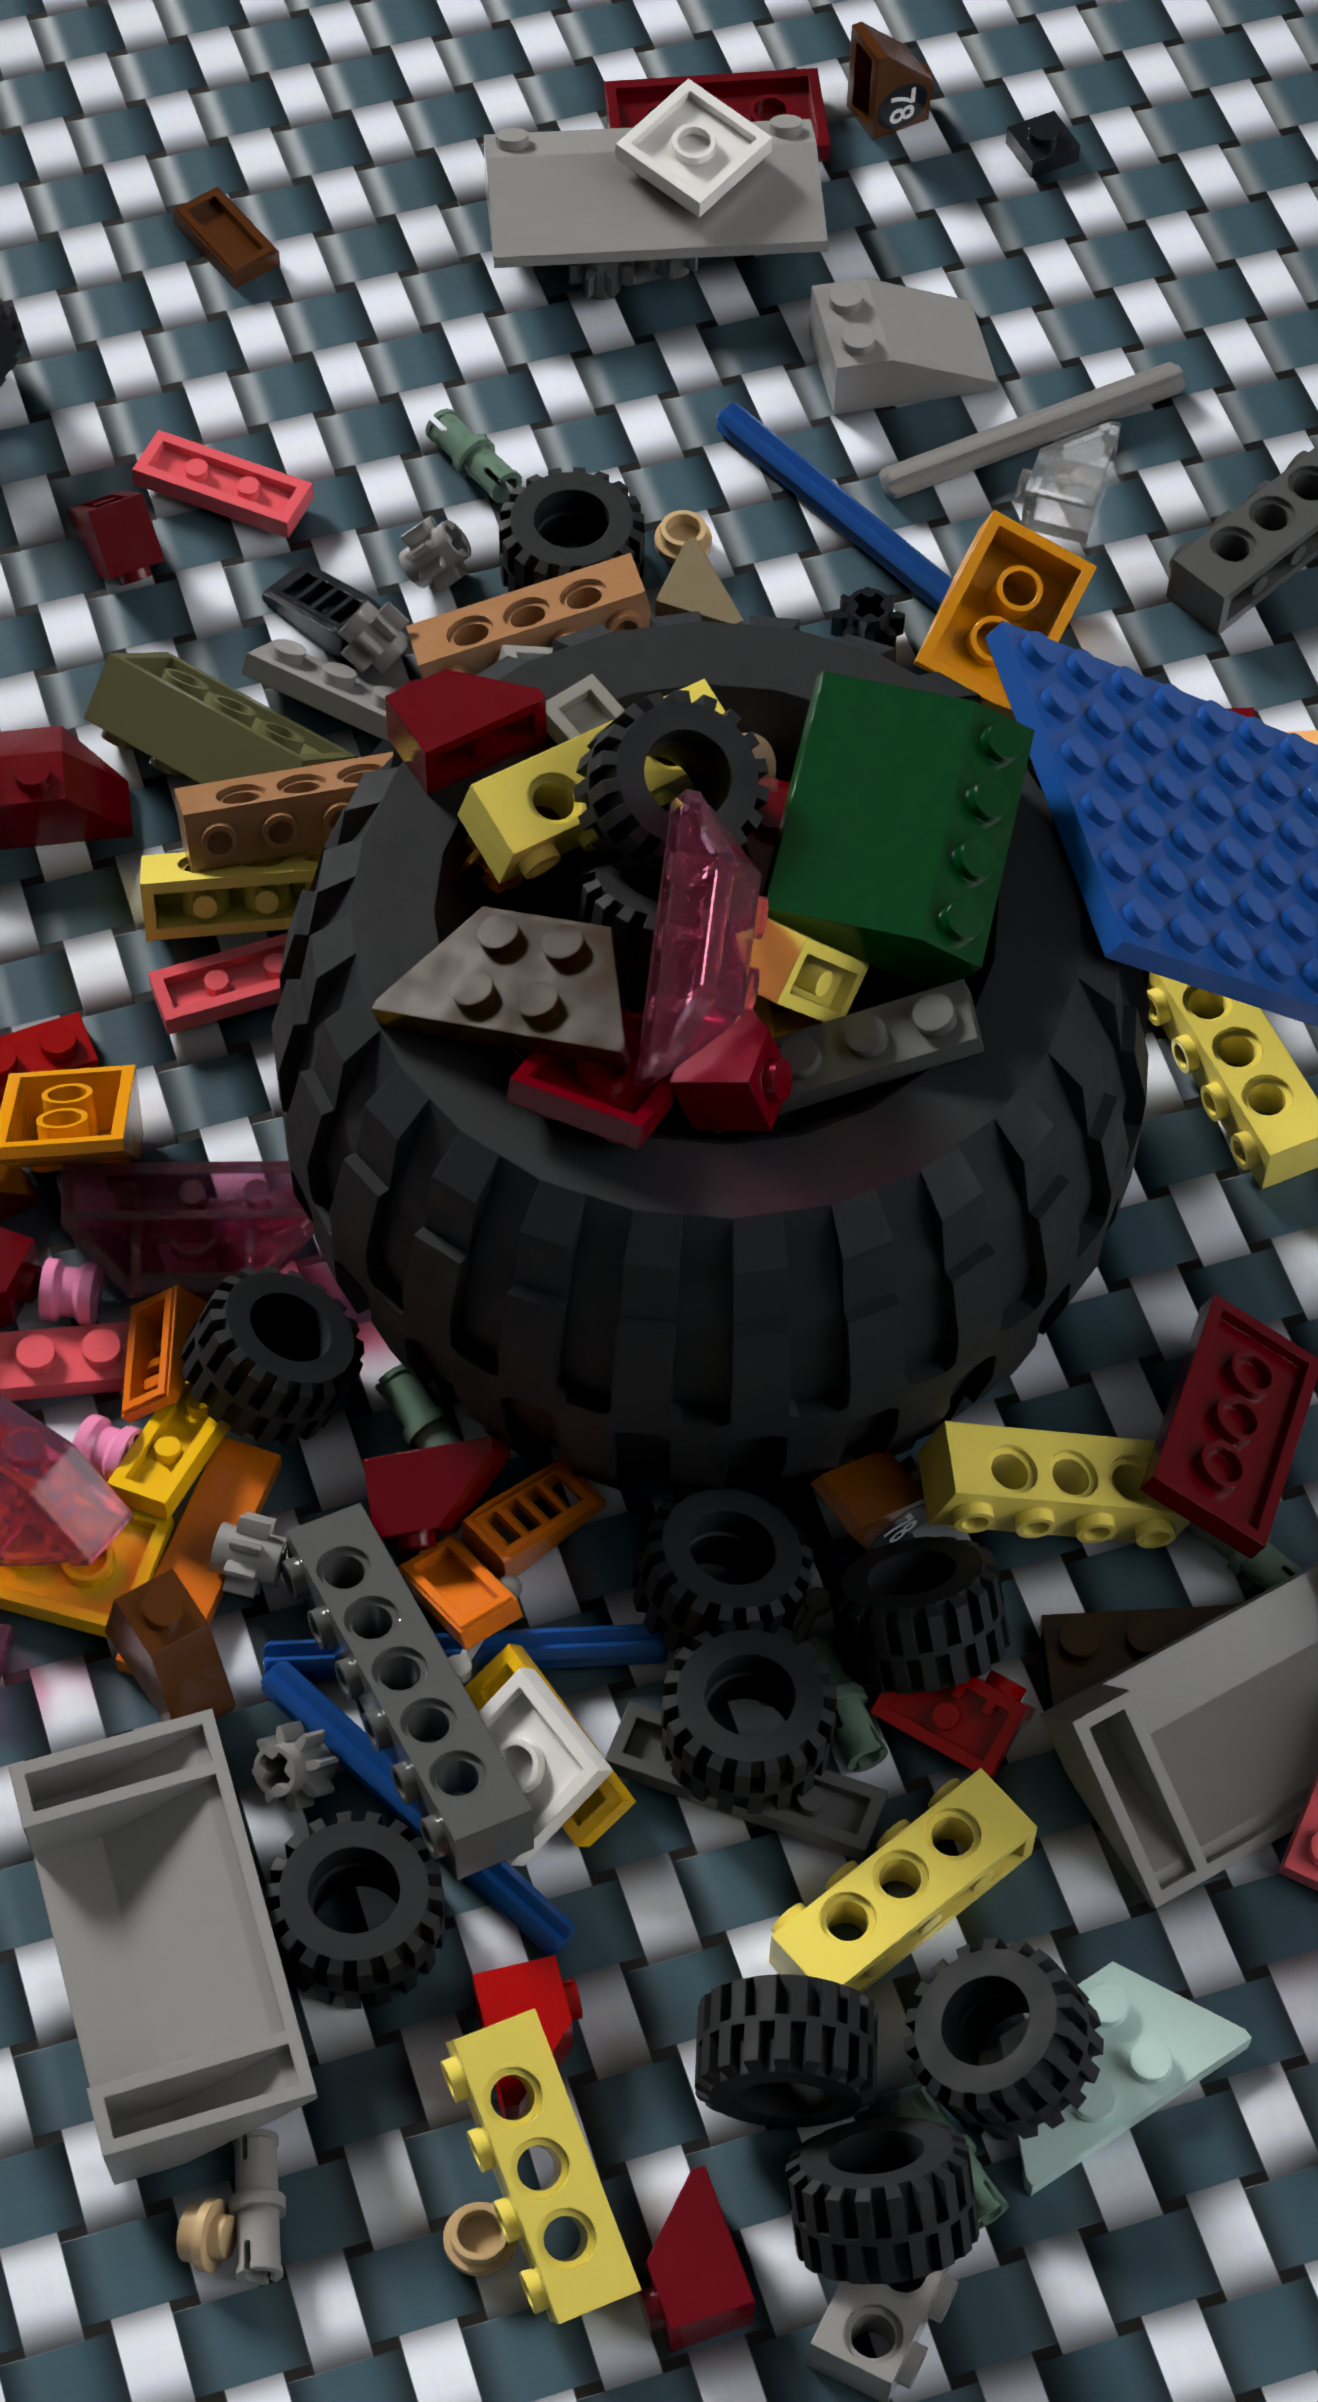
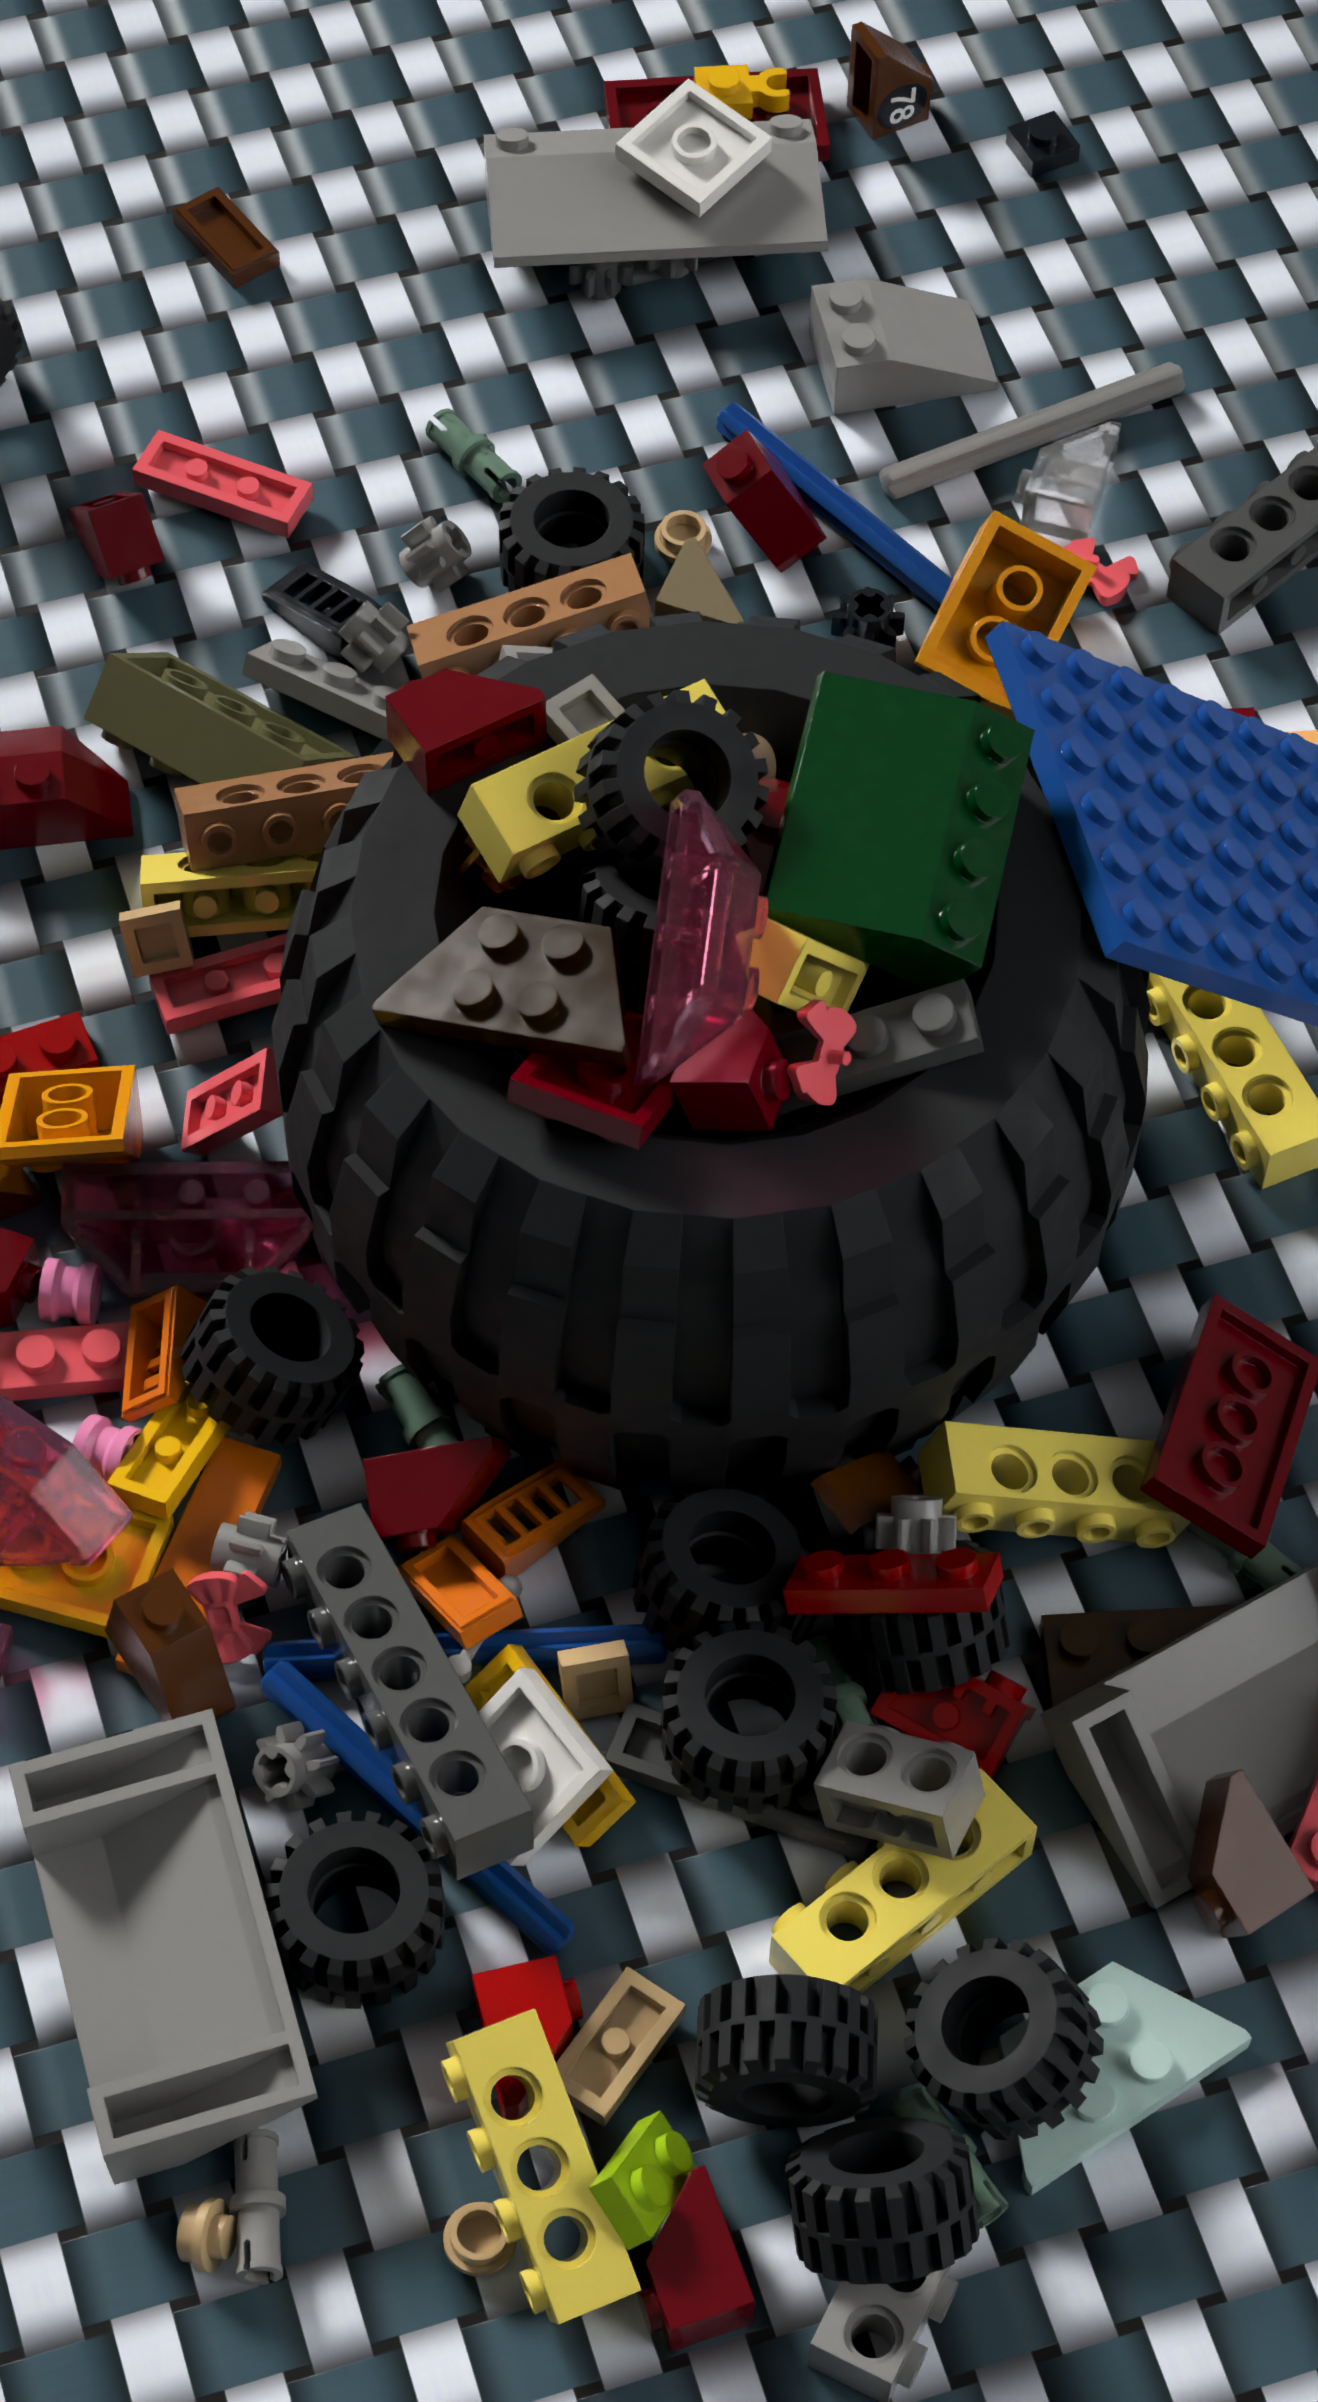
(156, 939): none -> tan plate
(219, 1595): none -> coral piece
(231, 1104): none -> coral plate
(596, 1679): none -> tan plate
(618, 2044): none -> tan plate
(643, 2179): none -> lime plate
(745, 91): none -> yellow plate
(764, 500): none -> dark red slope
(833, 1027): none -> coral piece
(894, 1582): none -> red plate
(899, 1789): none -> light grey brick
(916, 1525): none -> light grey gear
(1107, 582): none -> coral piece
(1241, 1860): none -> reddish brown slope

